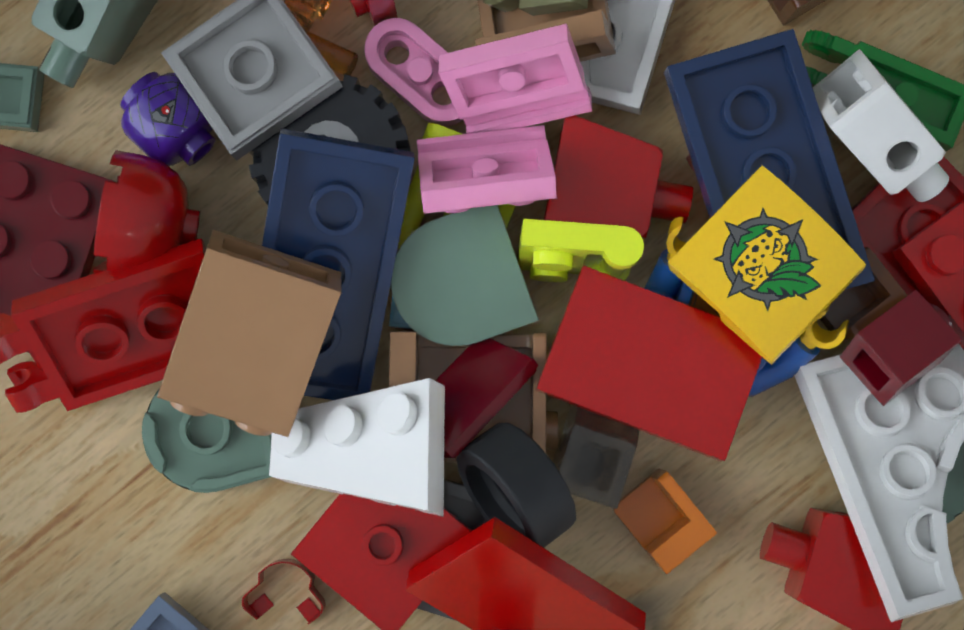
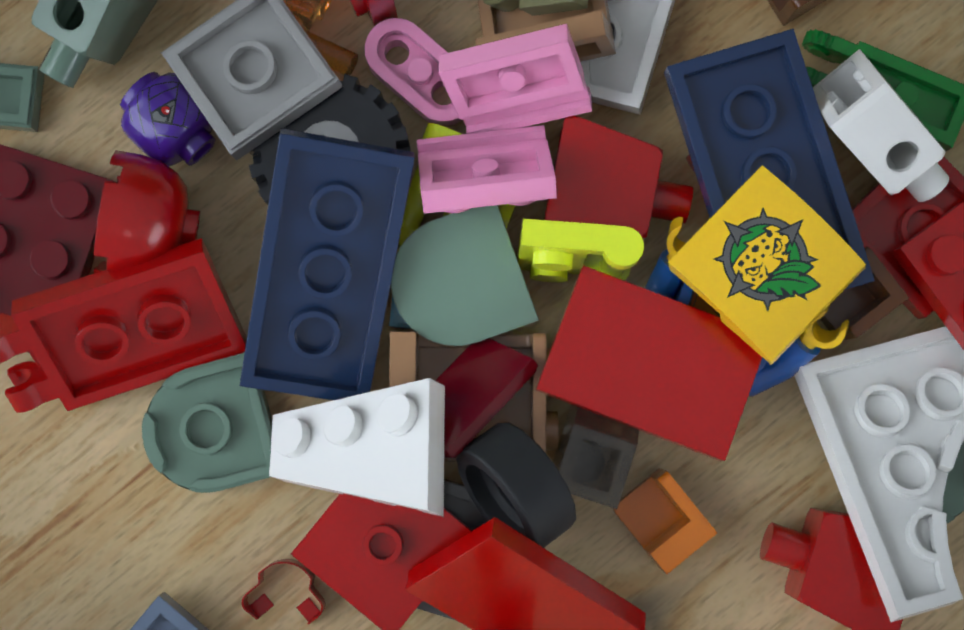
(250, 335): medium nougat panel -> none
(900, 347): dark red brick -> none

